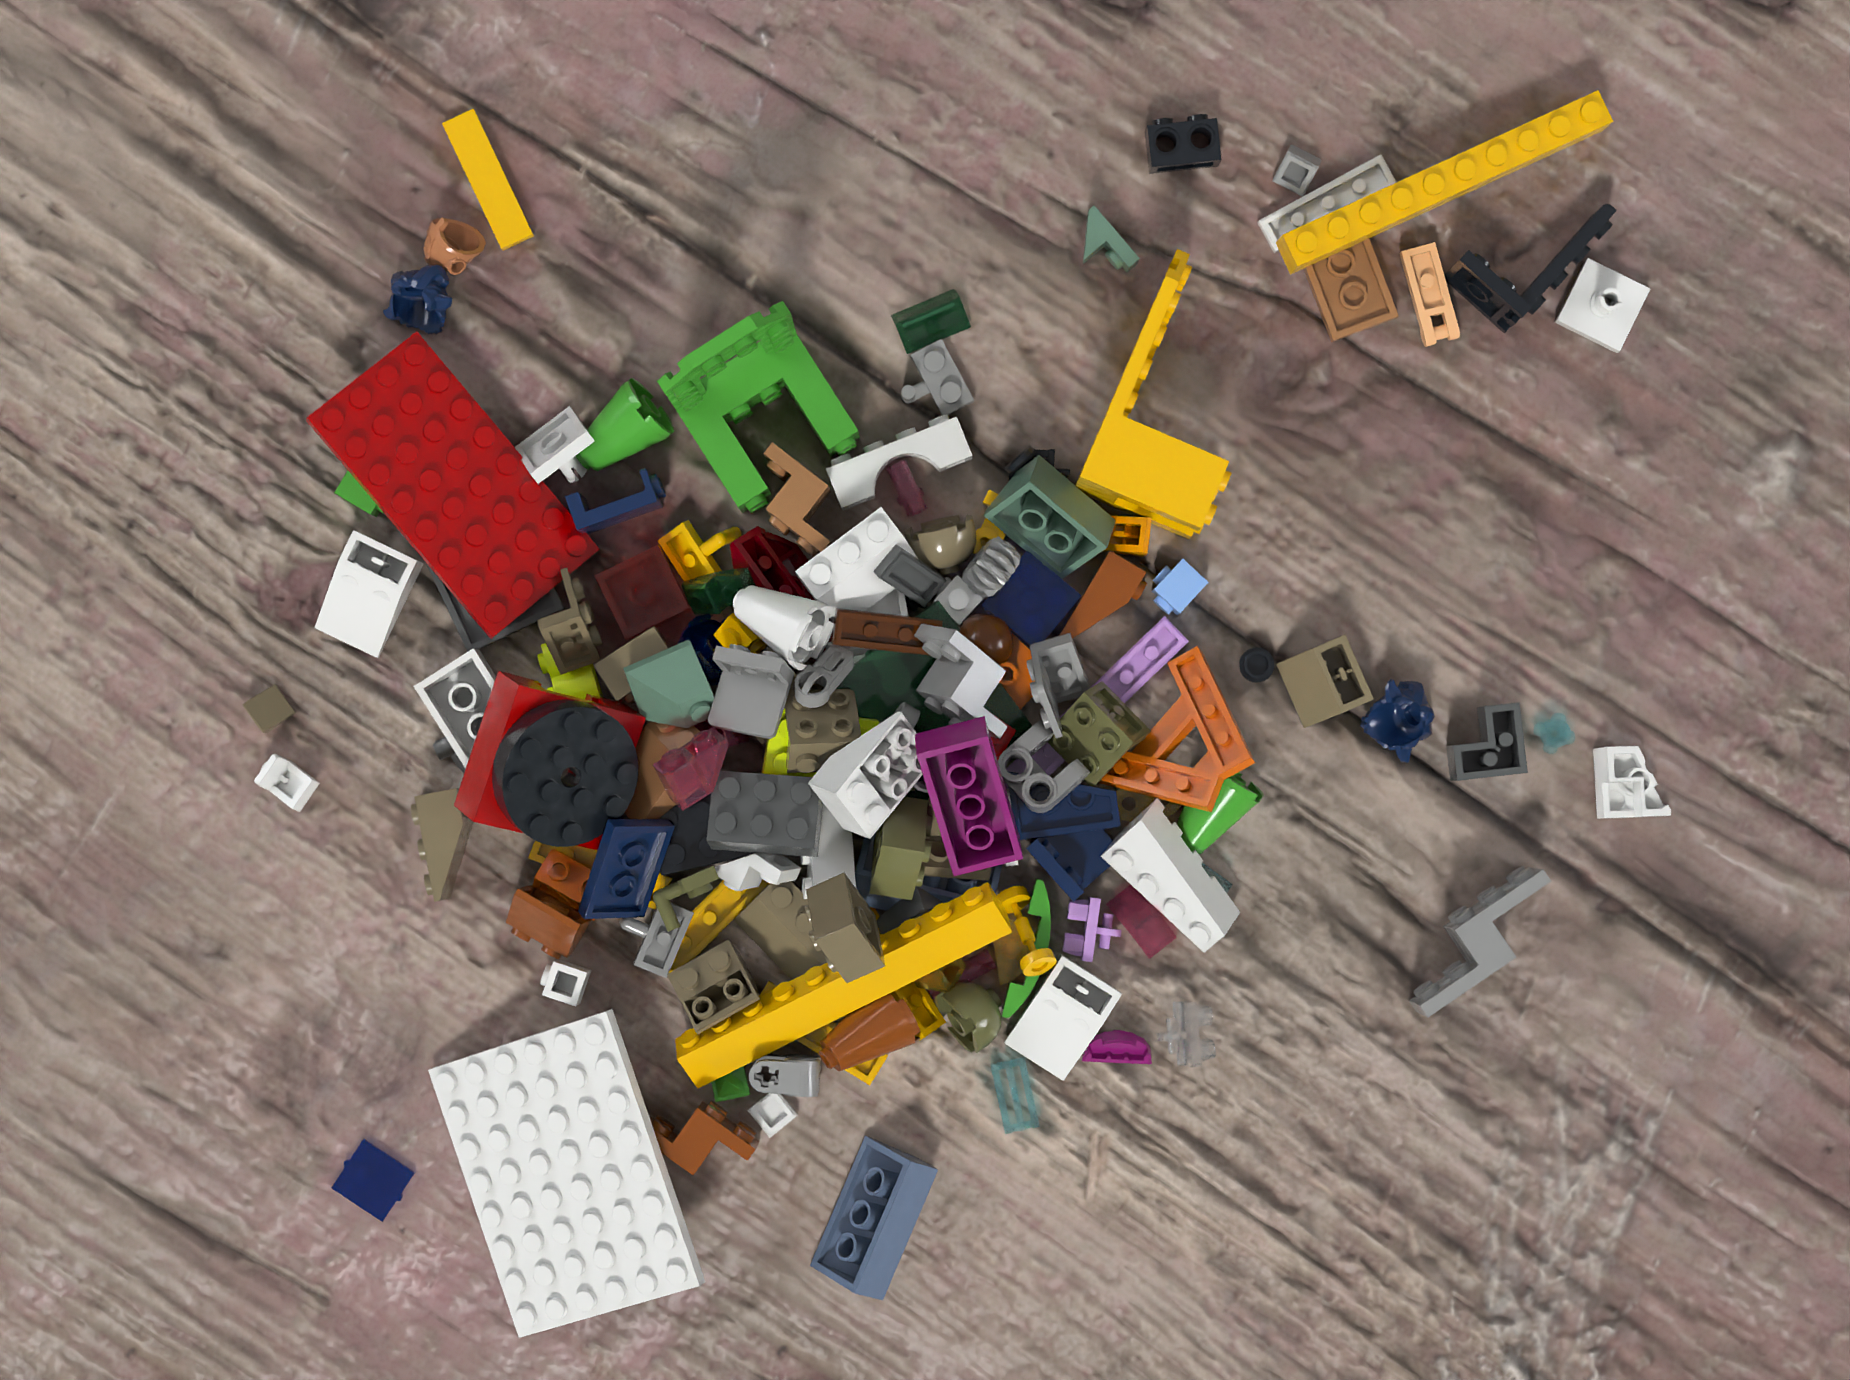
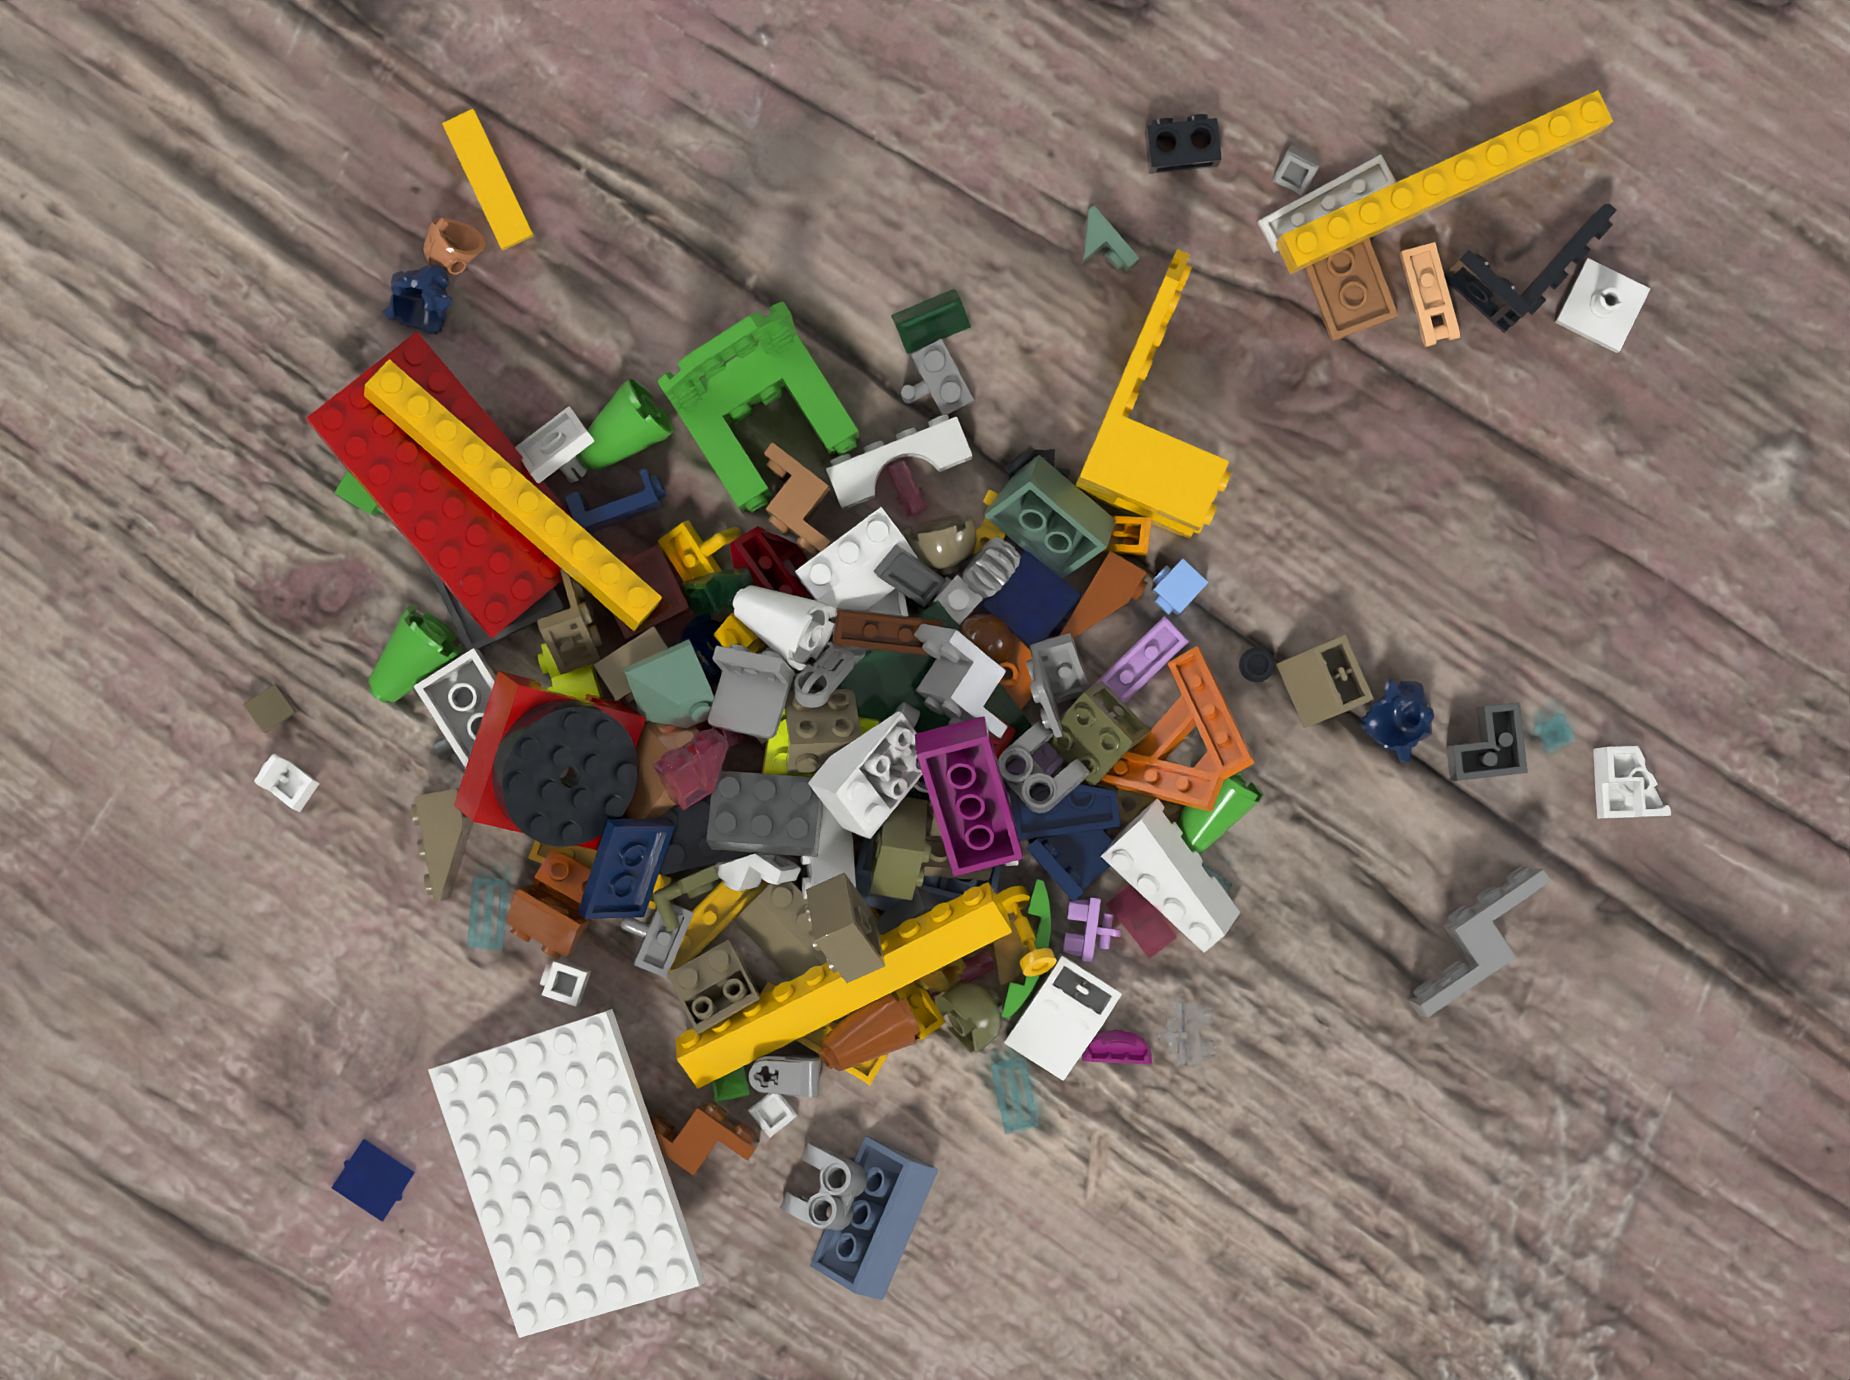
(367, 593): white slope -> none
(412, 654): none -> bright green cone
(474, 913): none -> clear light blue tile
(511, 495): none -> yellow brick
(831, 1192): none -> light grey piece

